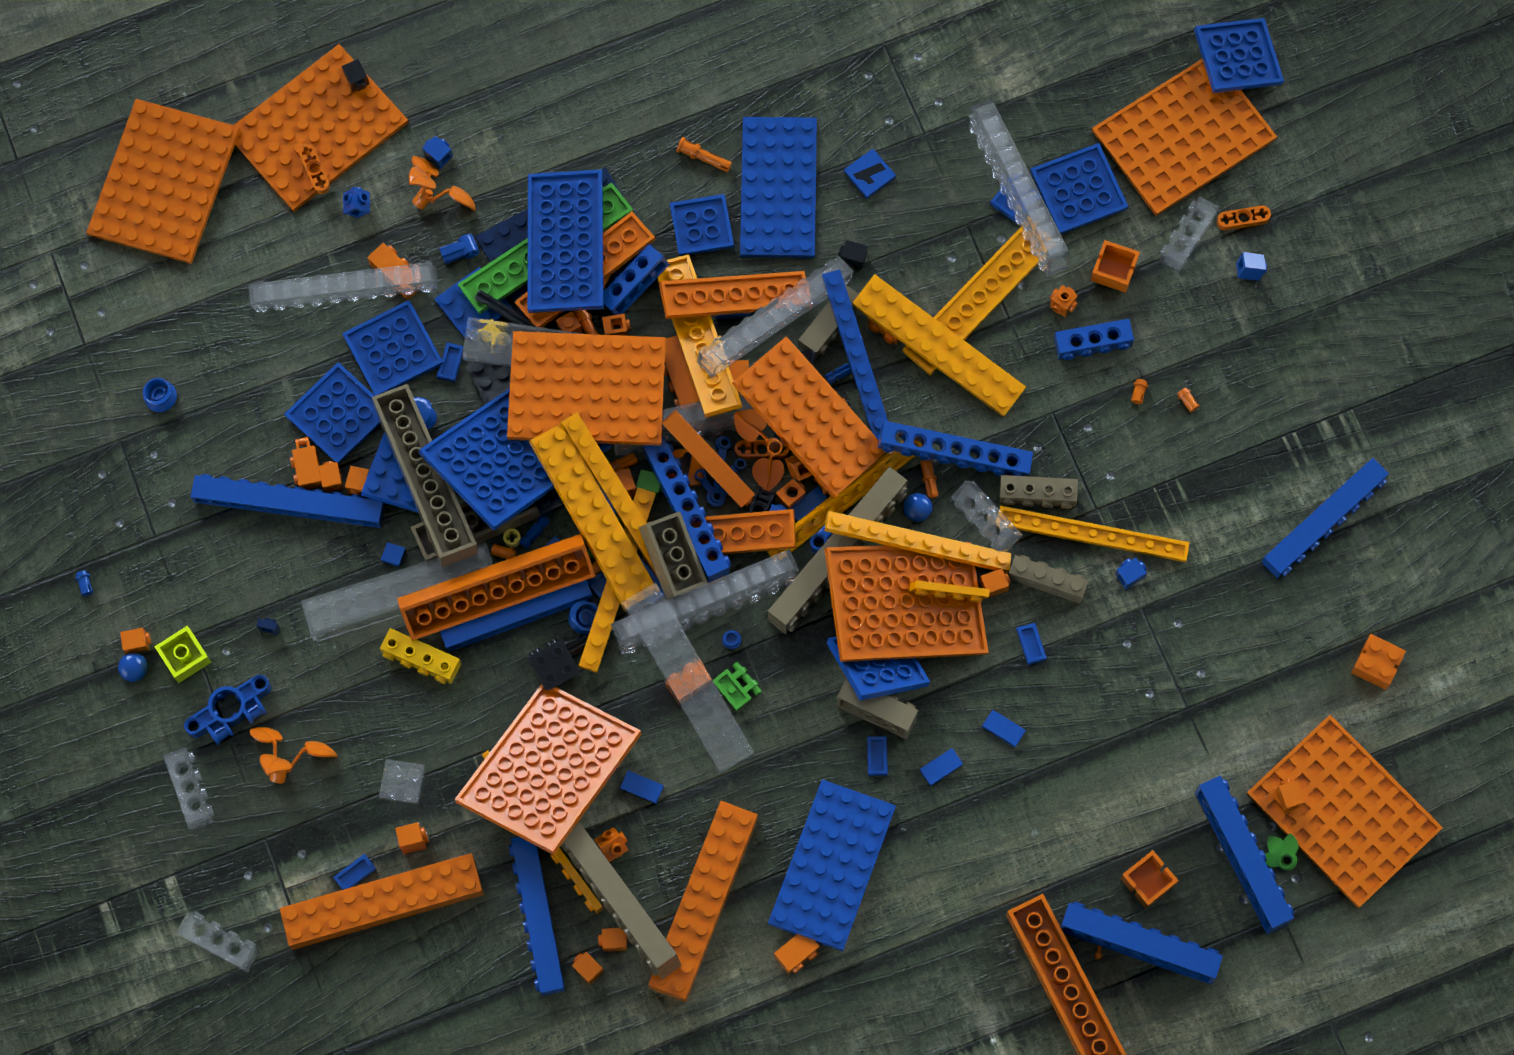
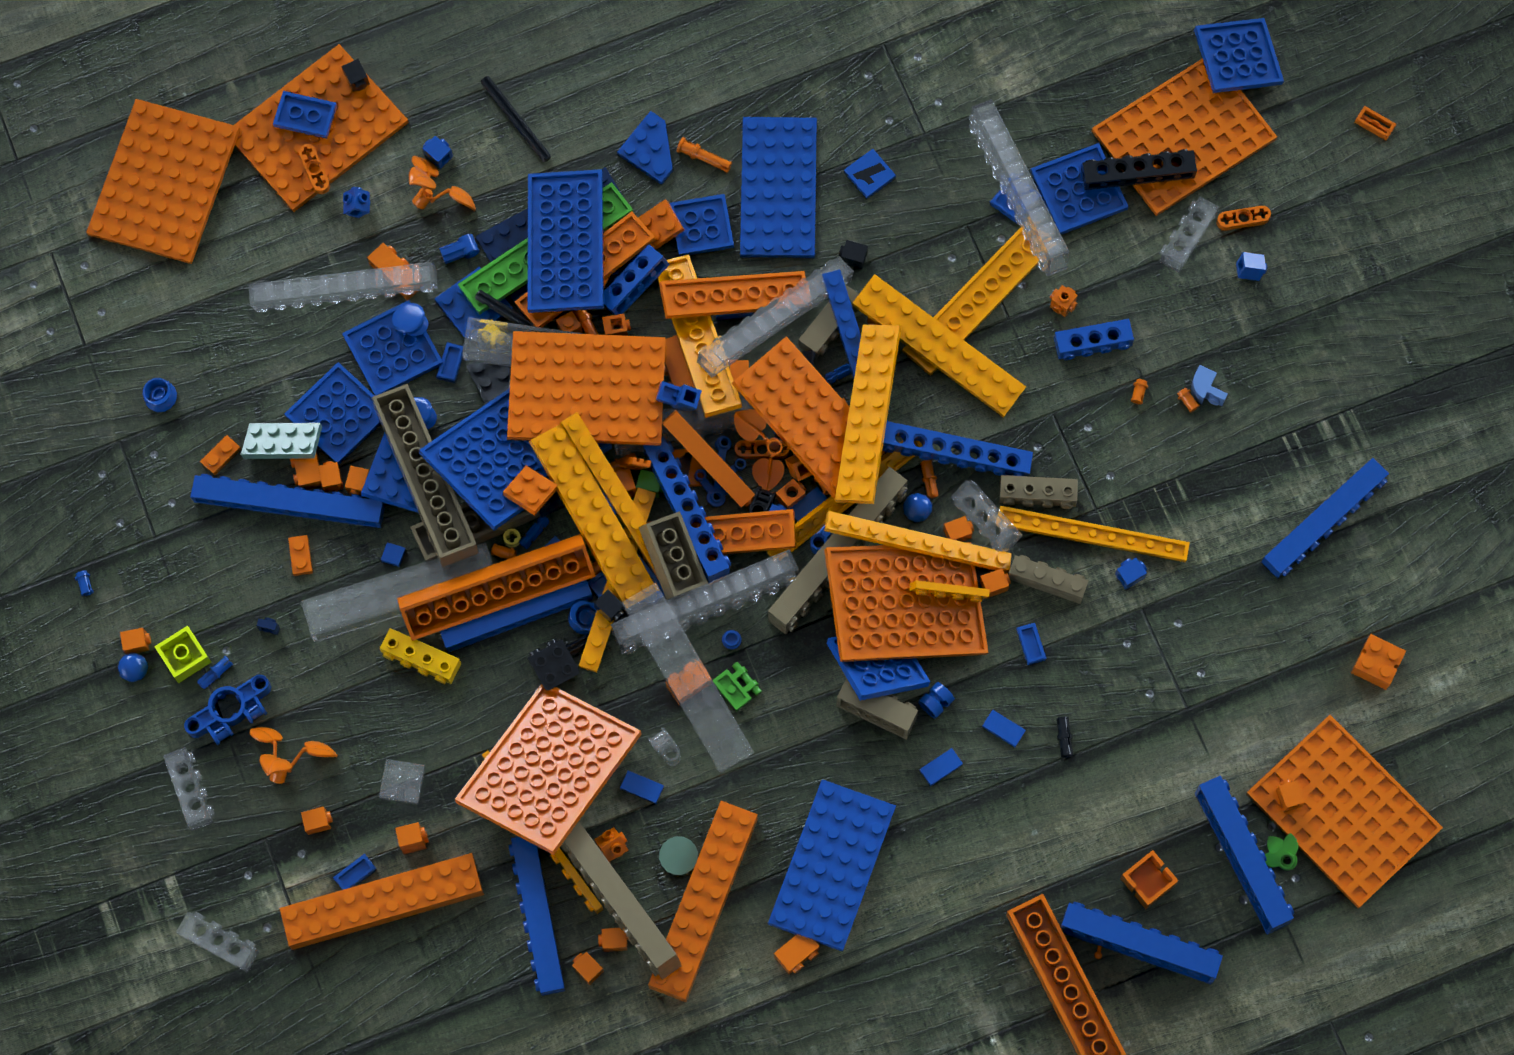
(214, 673): none -> blue axle
(220, 455): none -> orange plate
(281, 440): none -> plate
(300, 555): none -> orange plate
(305, 114): none -> blue plate
(316, 820): none -> orange brick
(410, 319): none -> blue piece
(515, 118): none -> black axle
(530, 490): none -> orange plate
(609, 606): none -> black brick
(634, 463): none -> orange tile
(649, 148): none -> blue plate
(662, 223): none -> orange plate
(663, 744): none -> clear piece
(678, 856): none -> sand green tile
(680, 398): none -> blue brick
(868, 414): none -> light orange plate
(877, 755): blue tile -> none
(936, 700): none -> blue wheel
(958, 529): none -> orange brick
(1064, 736): none -> black pin
(1115, 266): orange piece -> none
(1131, 176): none -> black brick
(1202, 388): none -> medium blue brick
(1385, 133): none -> orange tile

